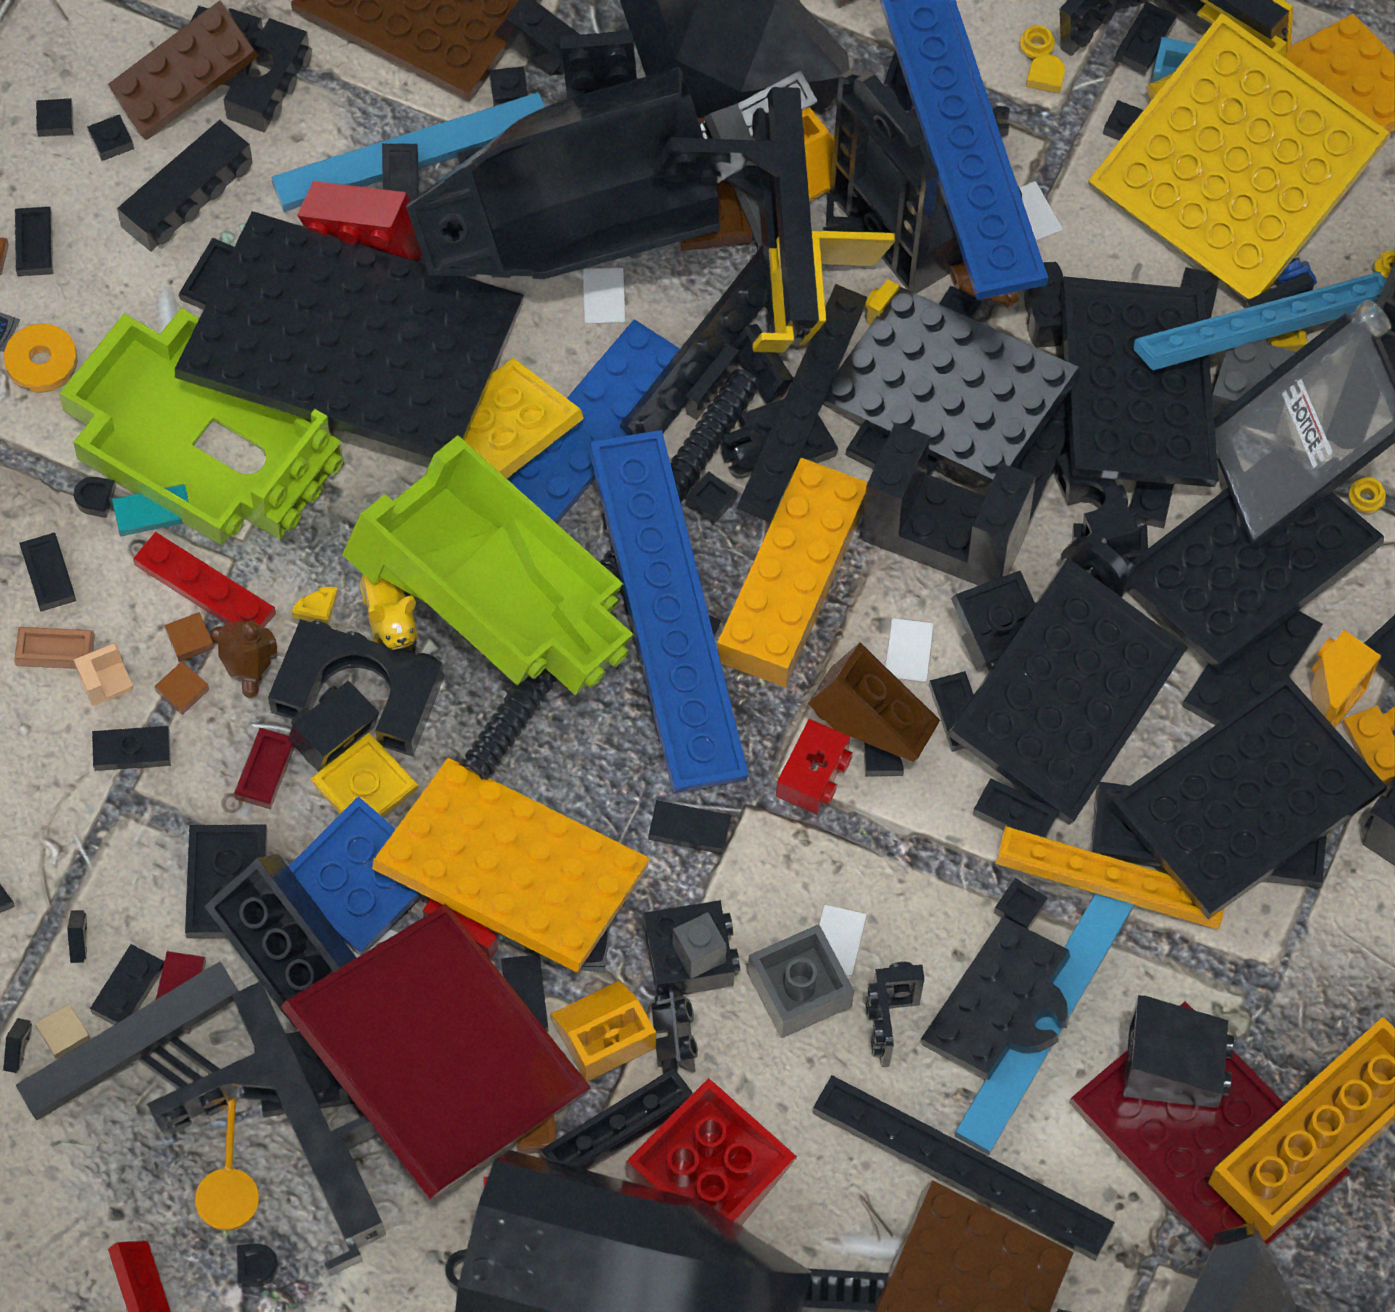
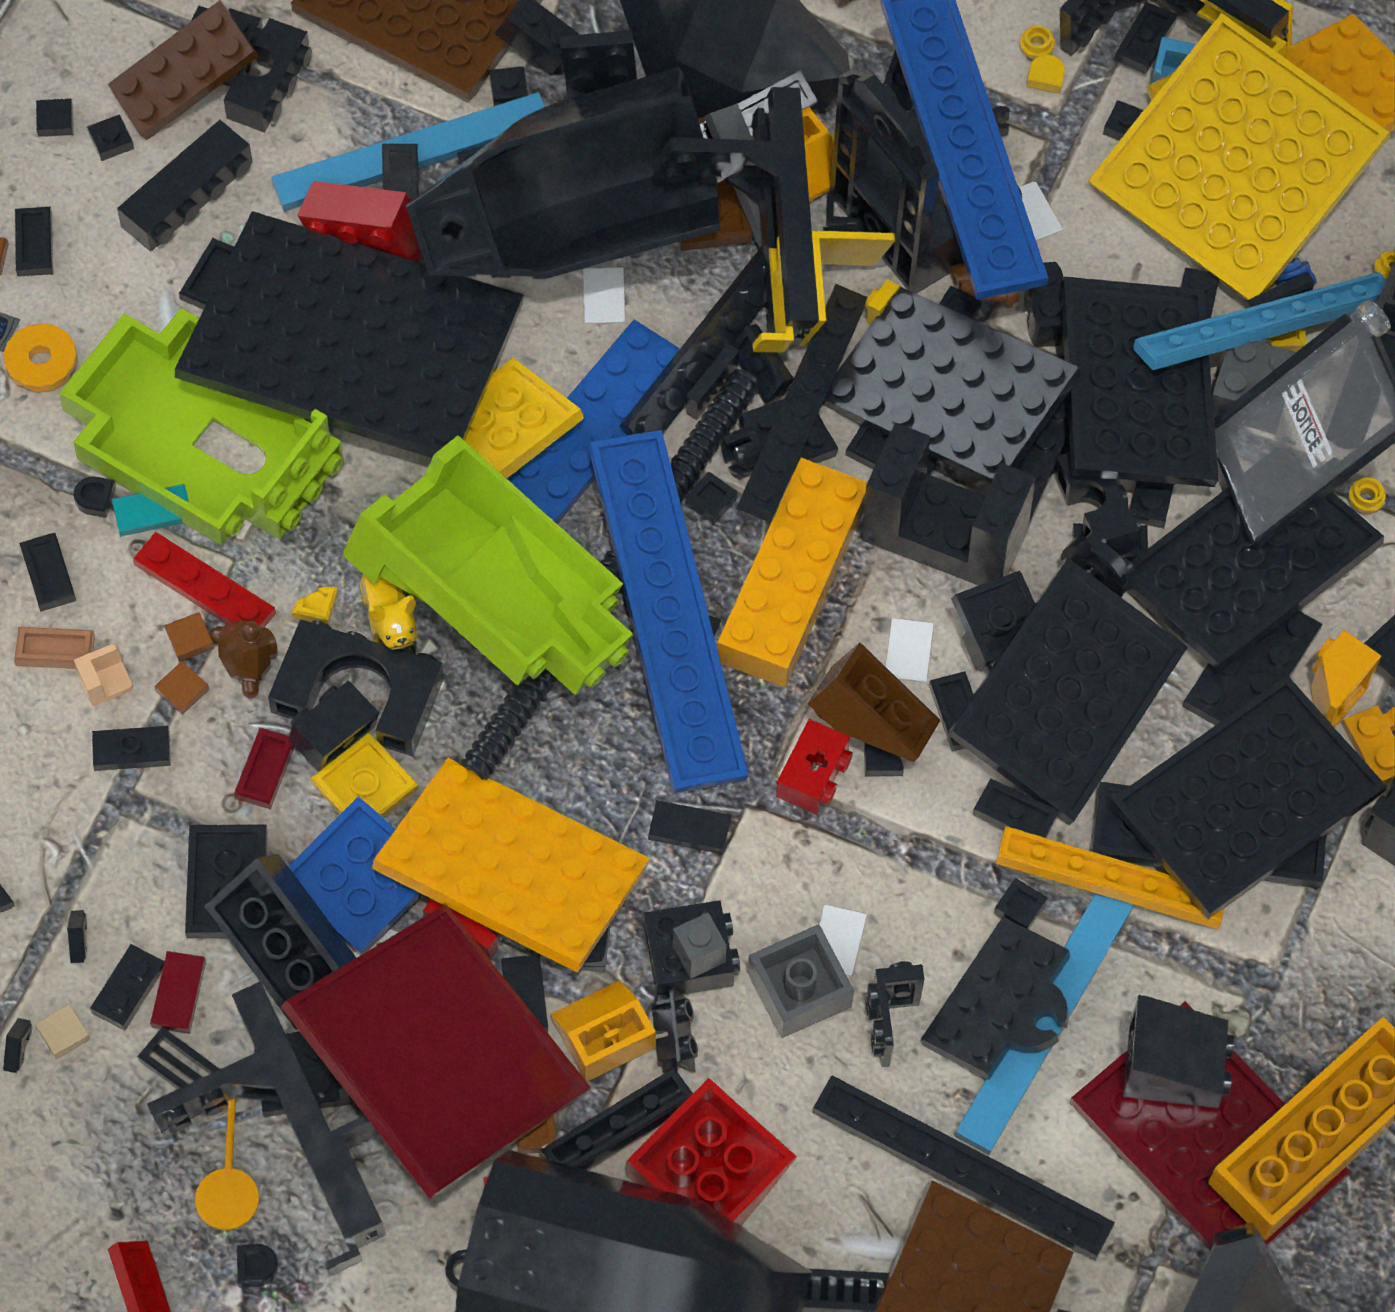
(127, 1041): black tile -> none

